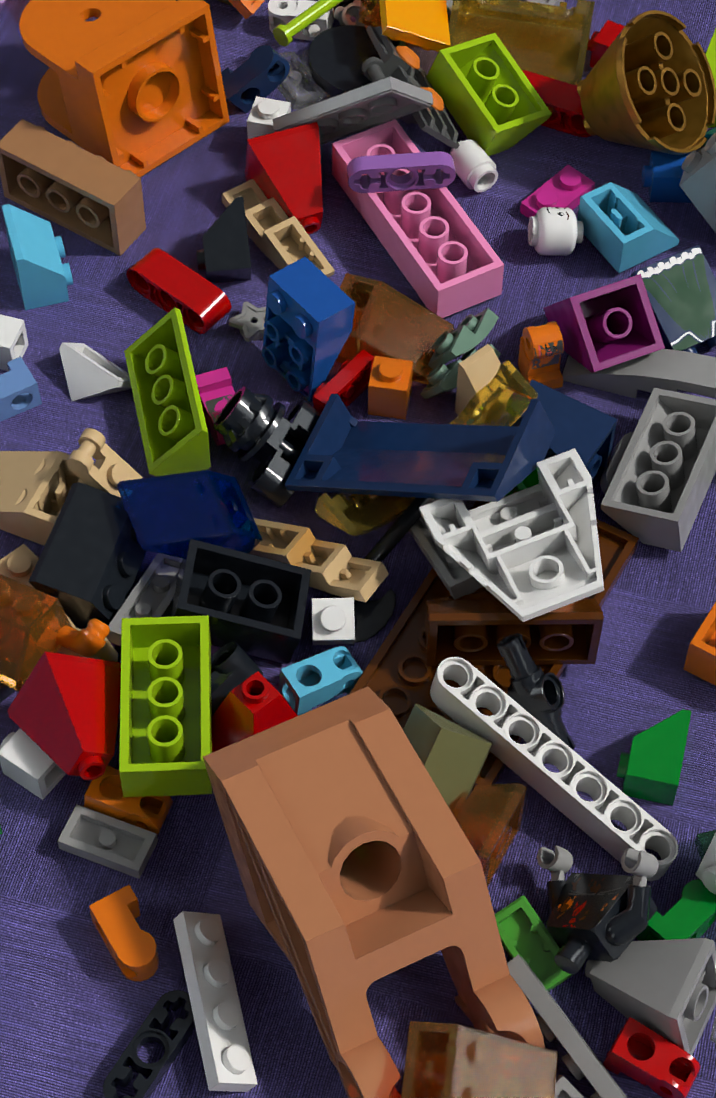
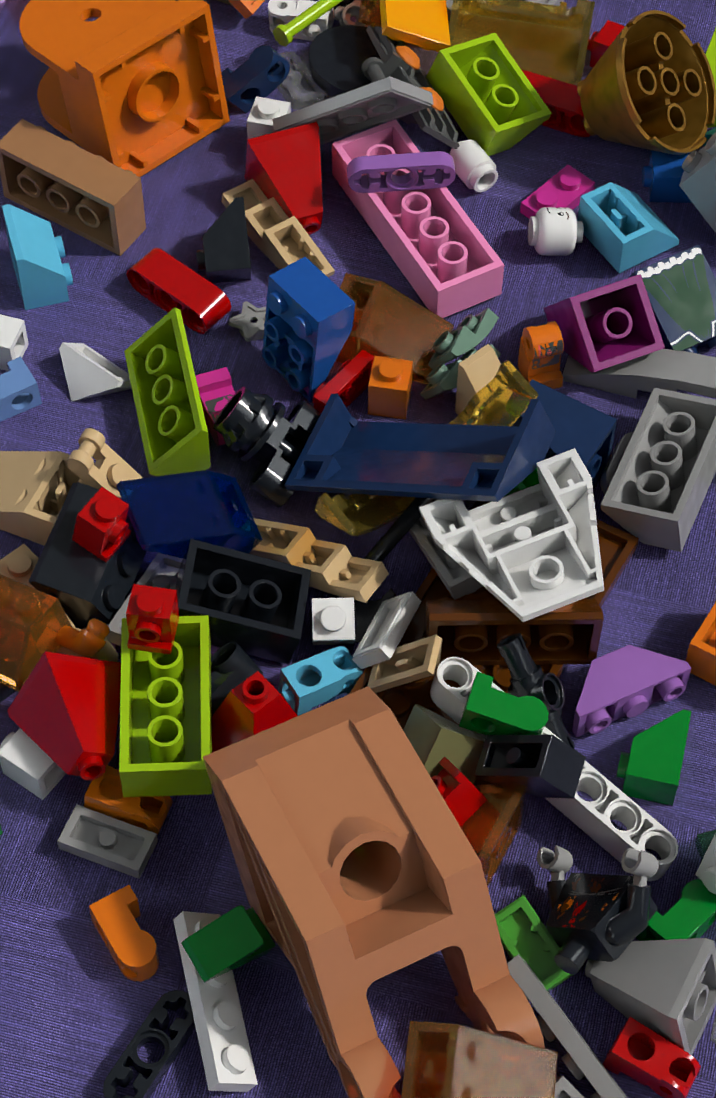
(102, 525): none -> red brick
(152, 618): none -> red brick
(228, 943): none -> green slope
(386, 630): none -> white tile
(407, 664): none -> tan slope
(458, 792): none -> red brick
(501, 713): none -> green leg
(536, 761): none -> black slope
(626, 685): none -> medium lavender slope

